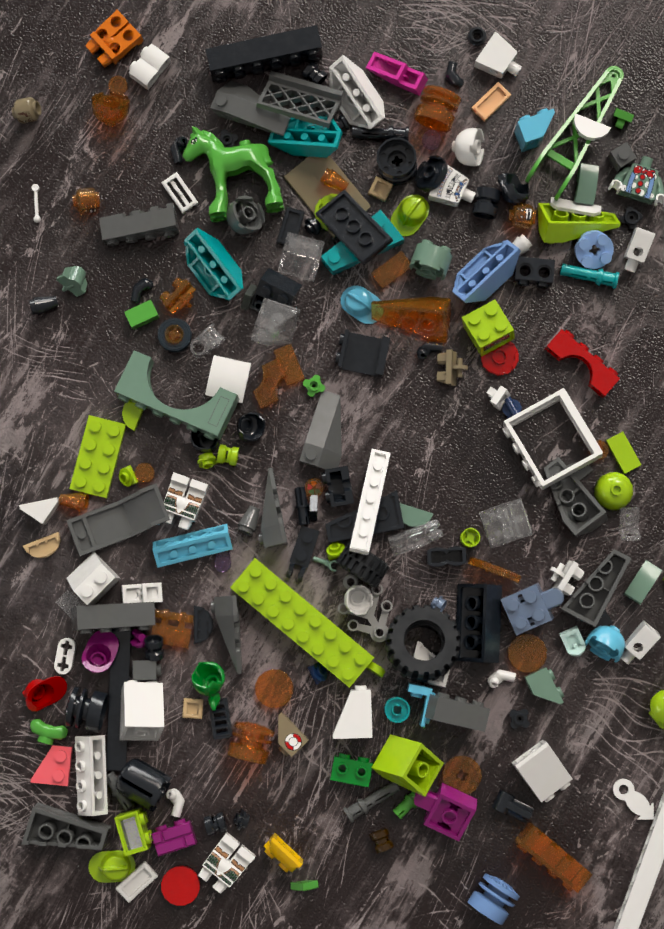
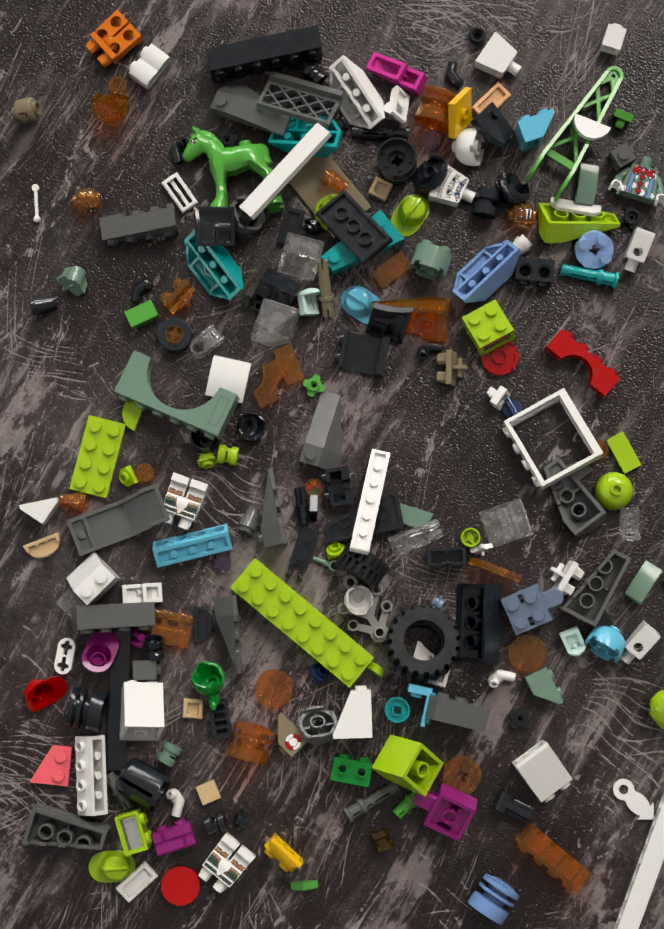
(47, 732): bright green piece -> none
(169, 753): none -> sand green wheel
(208, 792): none -> tan tile
(214, 225): none -> black plate
(285, 171): none -> white tile
(308, 302): none -> light aqua plate
(317, 725): none -> dark grey cylinder
(325, 288): none -> dark tan pin
(389, 322): none -> black plate
(398, 105): none -> white slope
(459, 112): none -> yellow plate
(481, 549): none -> white piece
(493, 125): none -> black plate
(613, 39): none -> white brick

